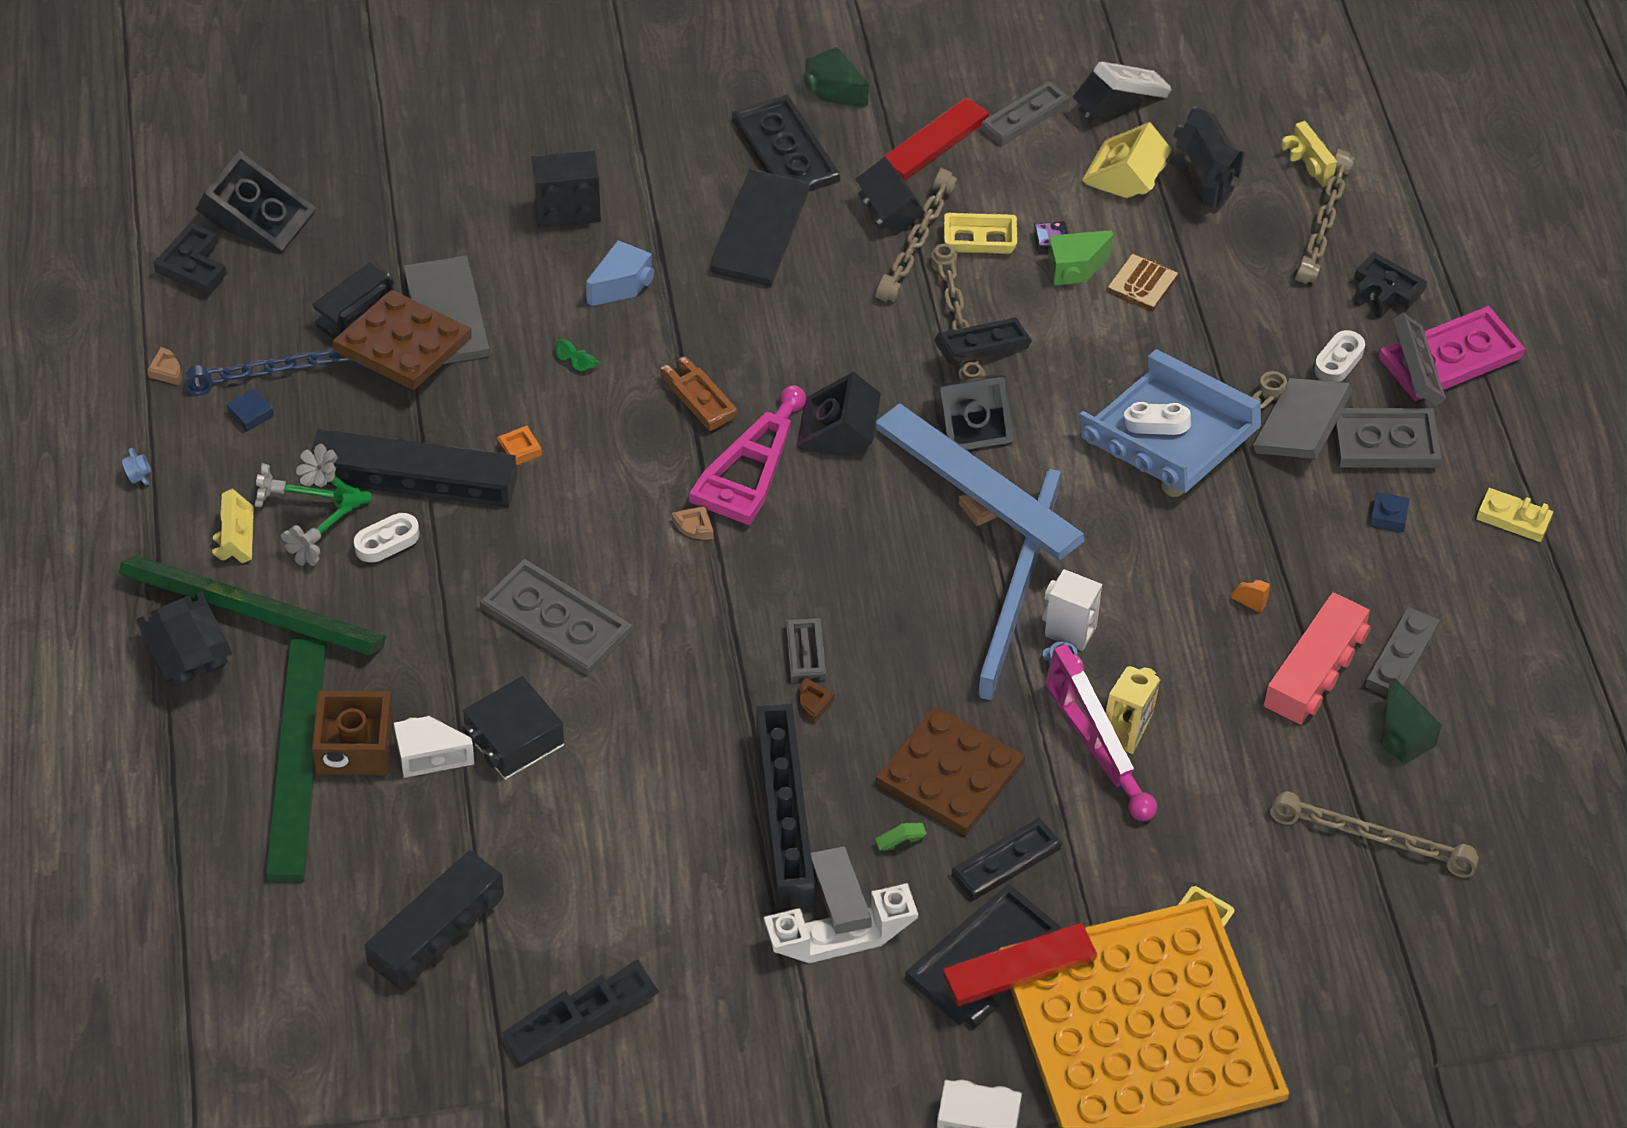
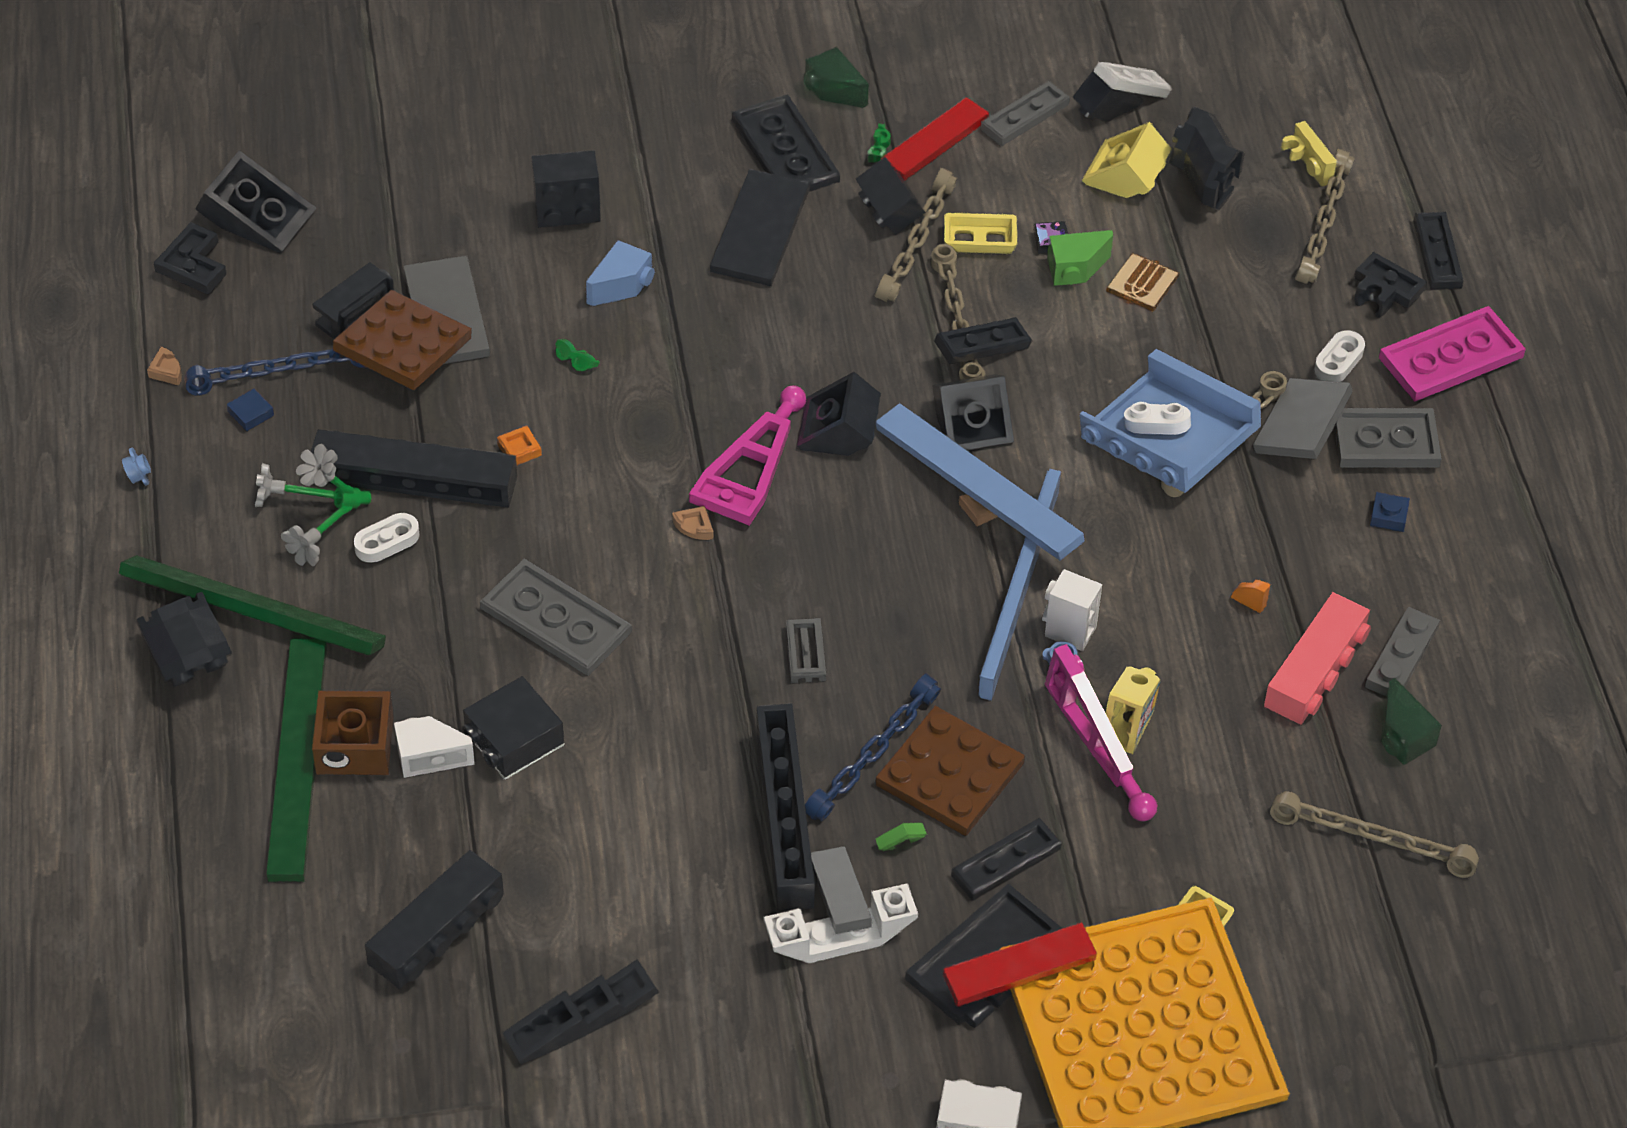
(237, 528): light yellow plate -> none
(699, 394): dark orange hinge -> none
(814, 700): reddish brown tile -> none
(819, 803): none -> dark blue piece
(882, 140): none -> green piece
(1418, 359): dark grey plate -> none
(1438, 250): none -> black tile
(1515, 514): light yellow plate -> none

